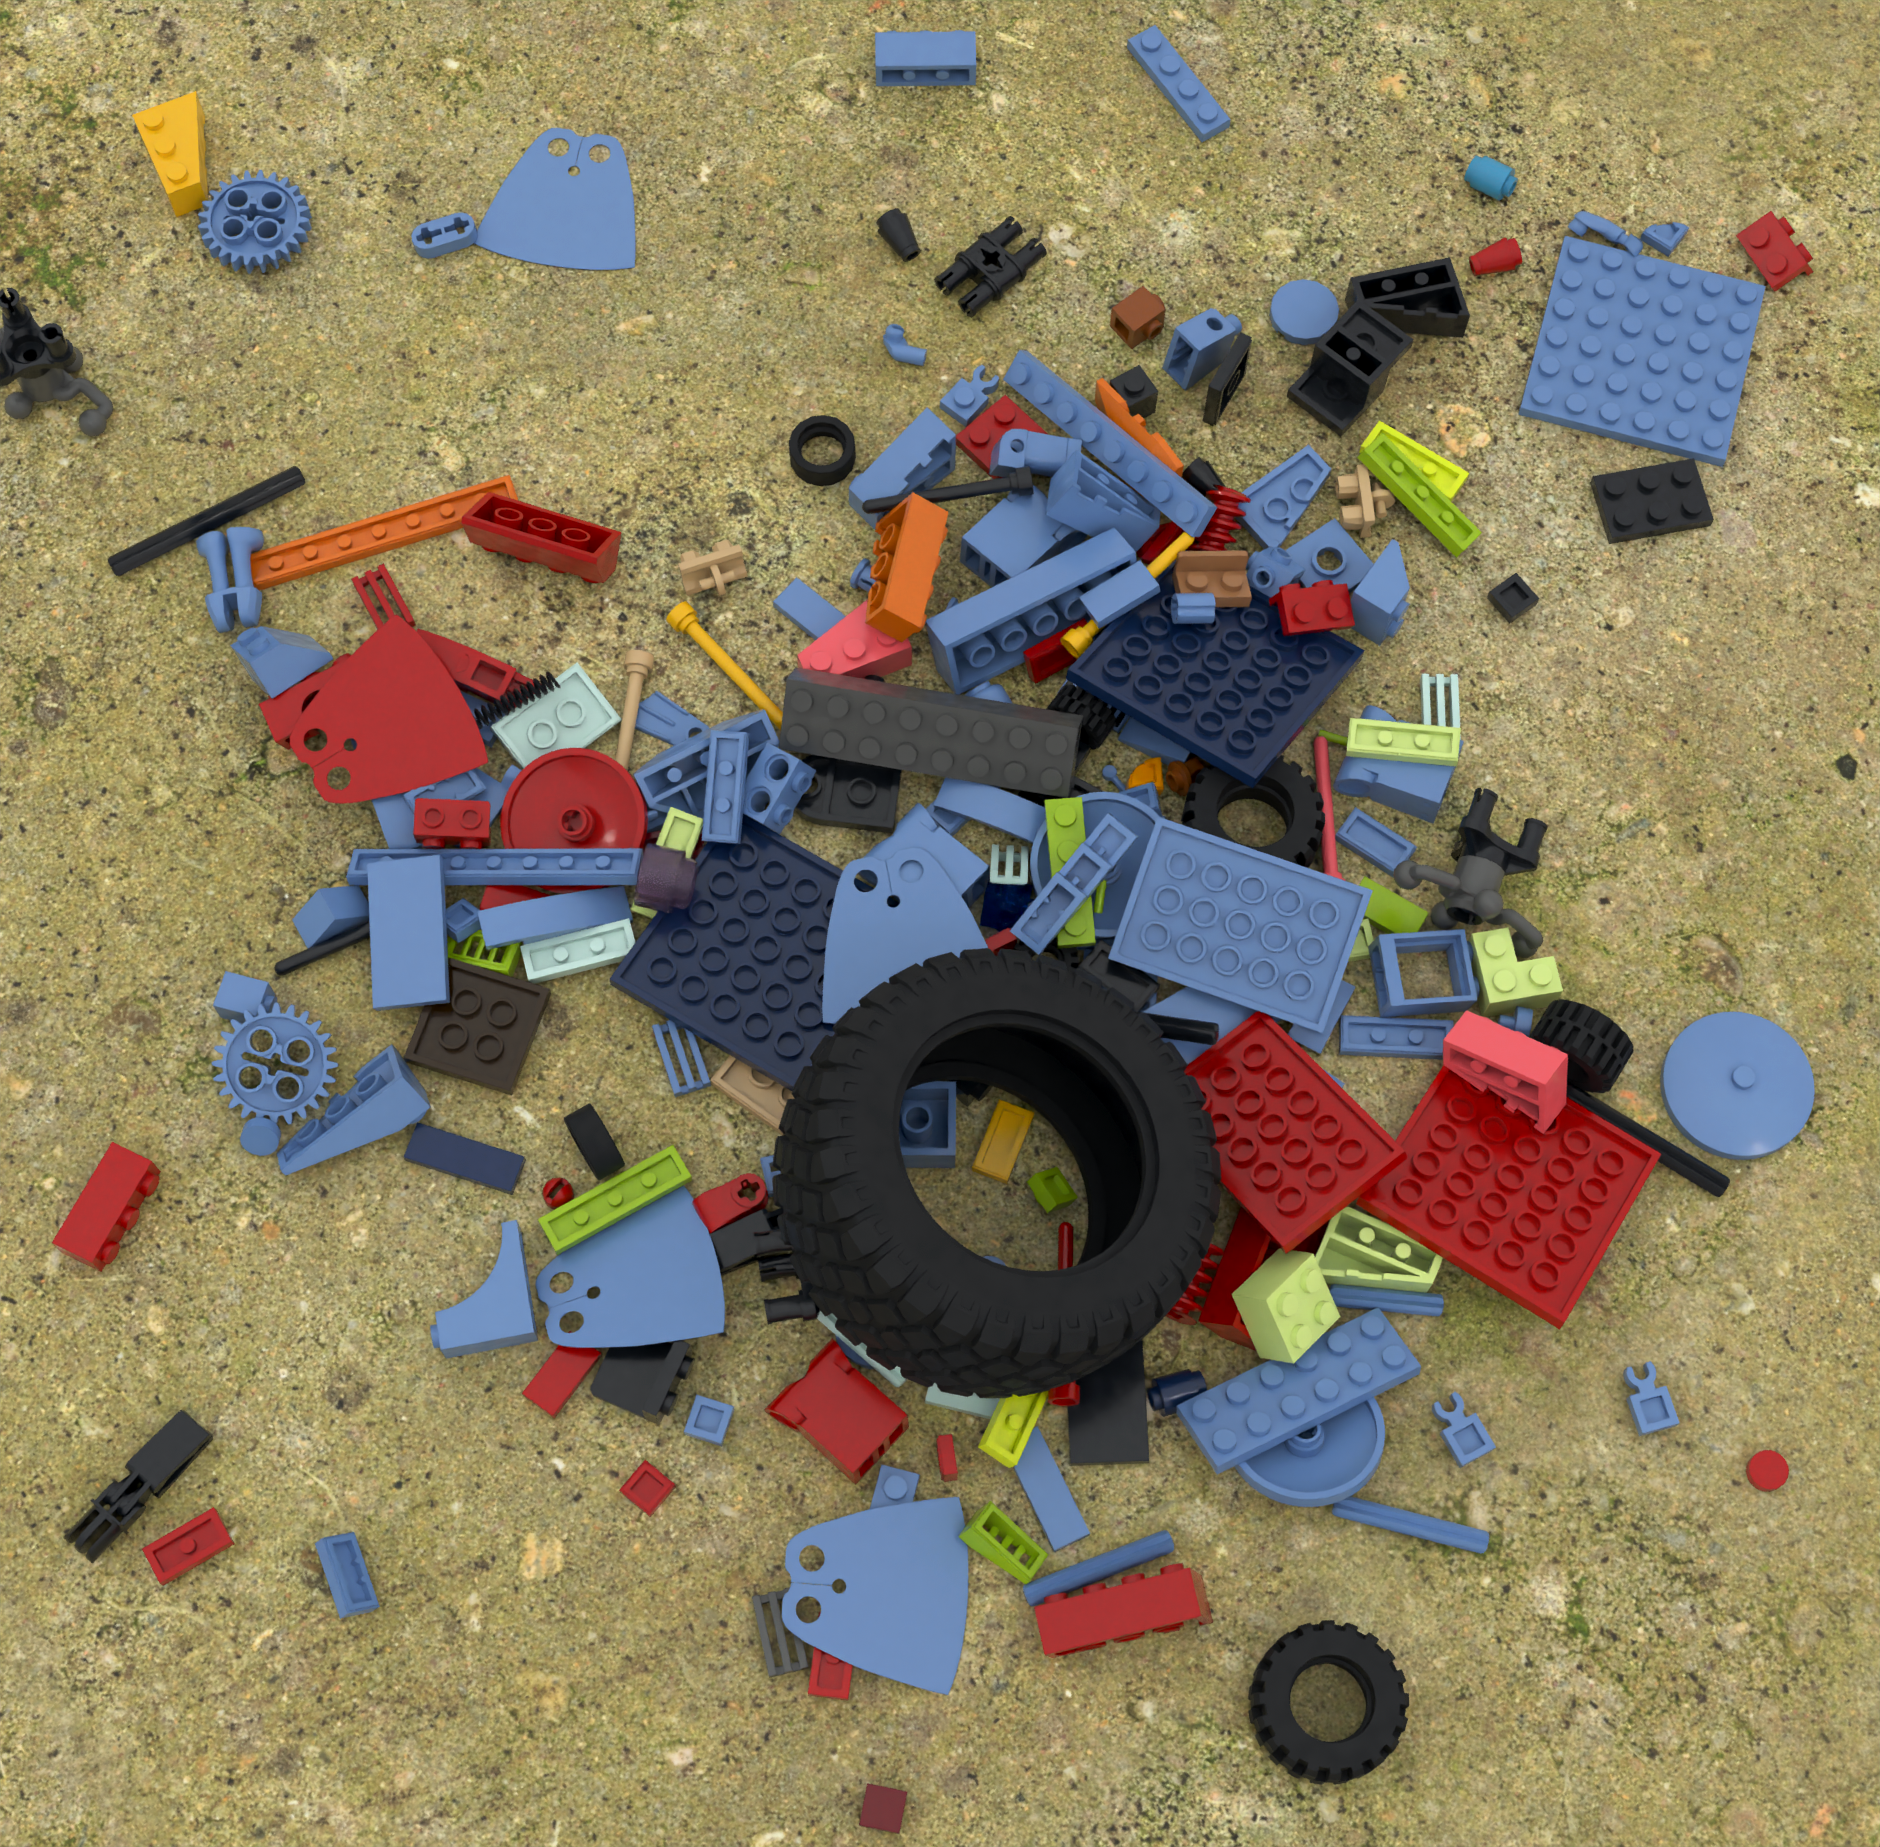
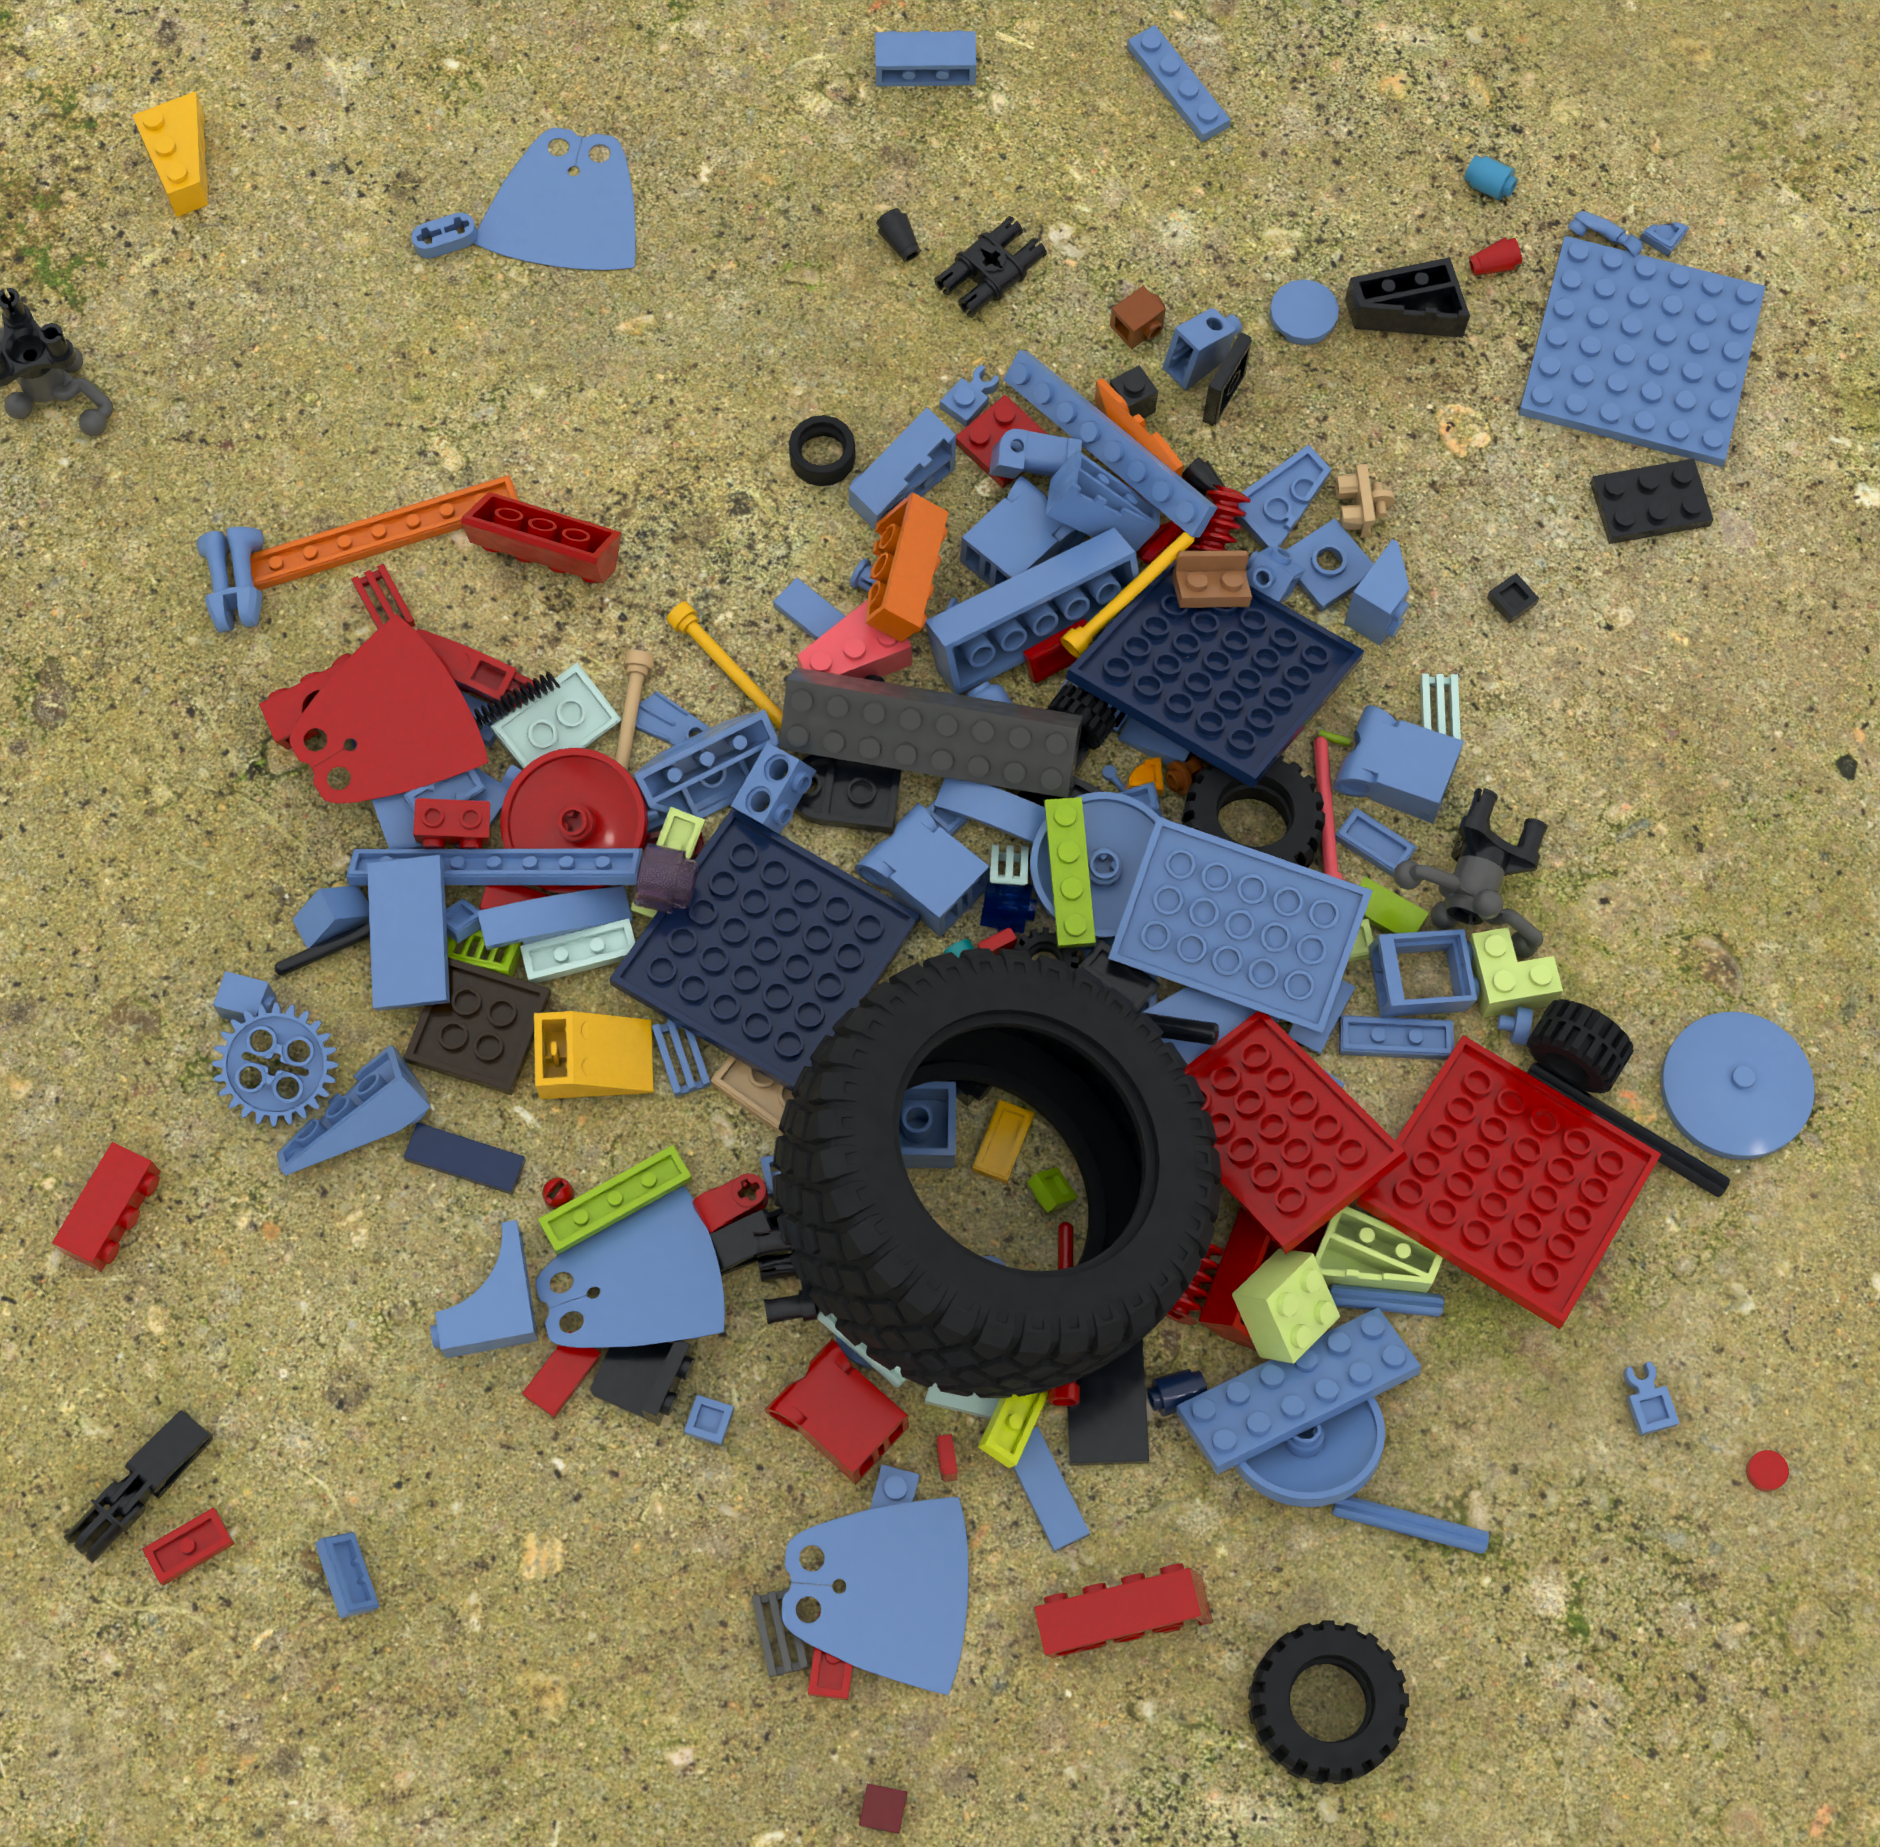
(206, 521): black axle -> none
(254, 221): medium blue gear -> none
(260, 1136): medium blue tile -> none
(278, 657): medium blue slope -> none
(592, 1055): none -> yellow slope
(594, 1141): black tyre -> none
(647, 1488): red tile -> none
(712, 569): tan hips -> none
(725, 786): medium blue tile -> none
(875, 941): medium blue piece -> none
(899, 348): medium blue arm -> none
(999, 1524): lime slope -> none
(1017, 482): black piece -> none
(1073, 884): medium blue slope -> none
(1099, 897): lime piece -> none
(1099, 1567): medium blue axle -> none
(1119, 594): medium blue tile -> none
(1193, 608): medium blue piece -> none
(1313, 608): red bracket -> none
(1349, 367): black bracket -> none
(1403, 742): yellowish green tile -> none
(1419, 495): lime plate -> none
(1439, 471): neon yellow plate -> none
(1464, 1436): medium blue plate -> none
(1510, 1065): coral wedge -> none
(1774, 251): red bracket -> none

